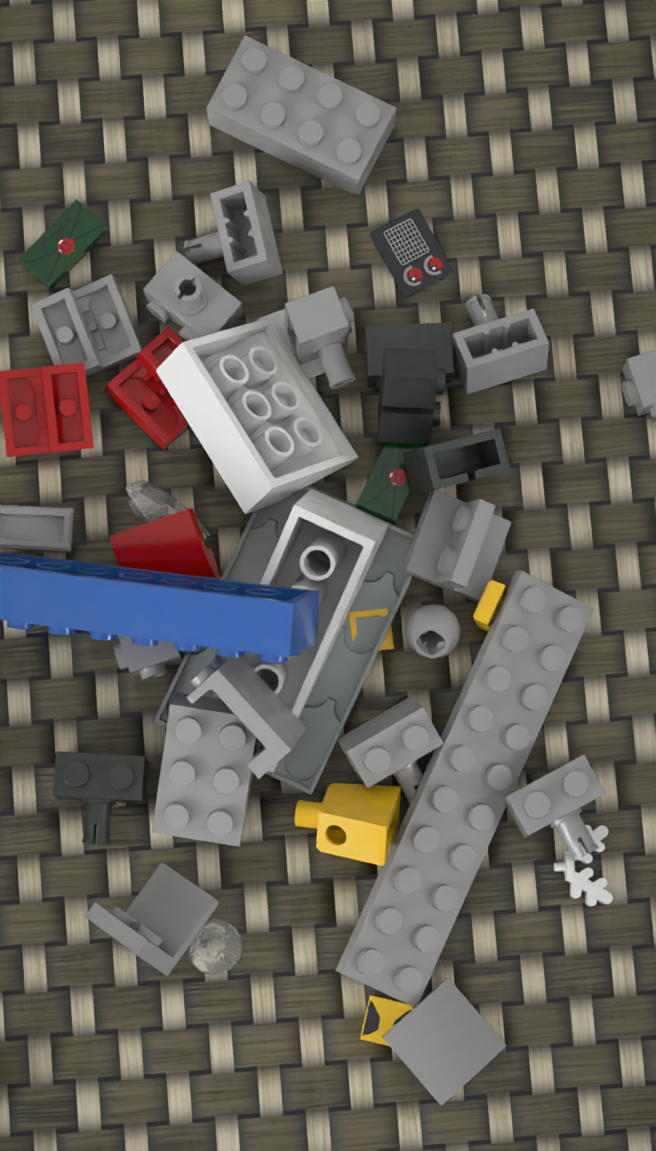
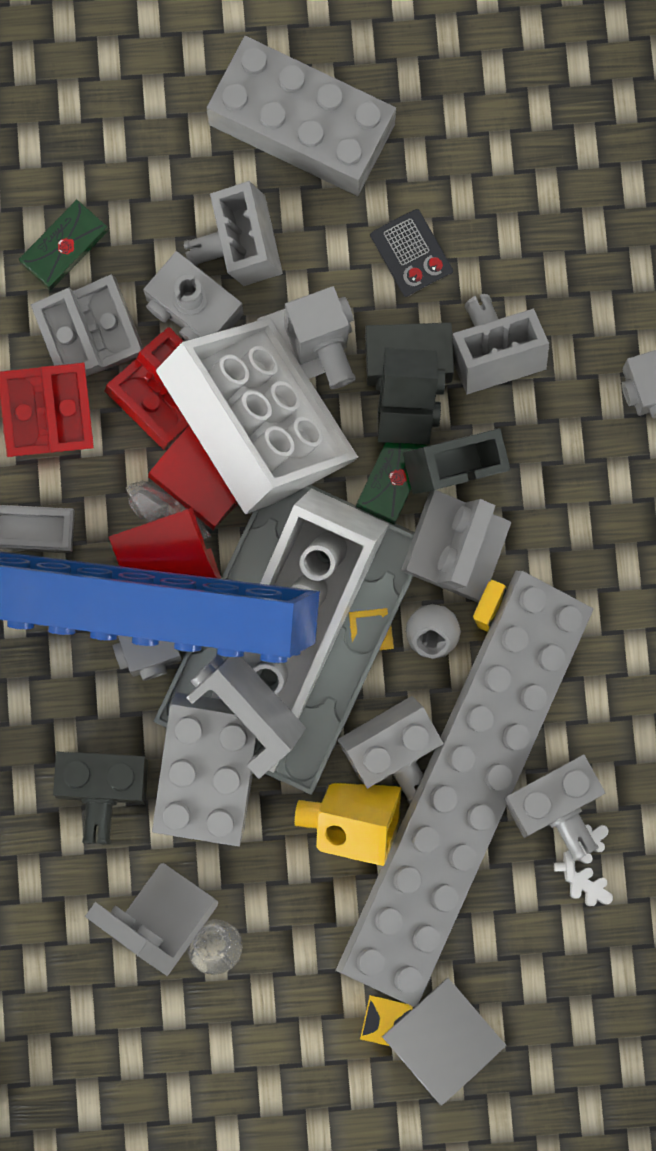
(194, 480): none -> red slope

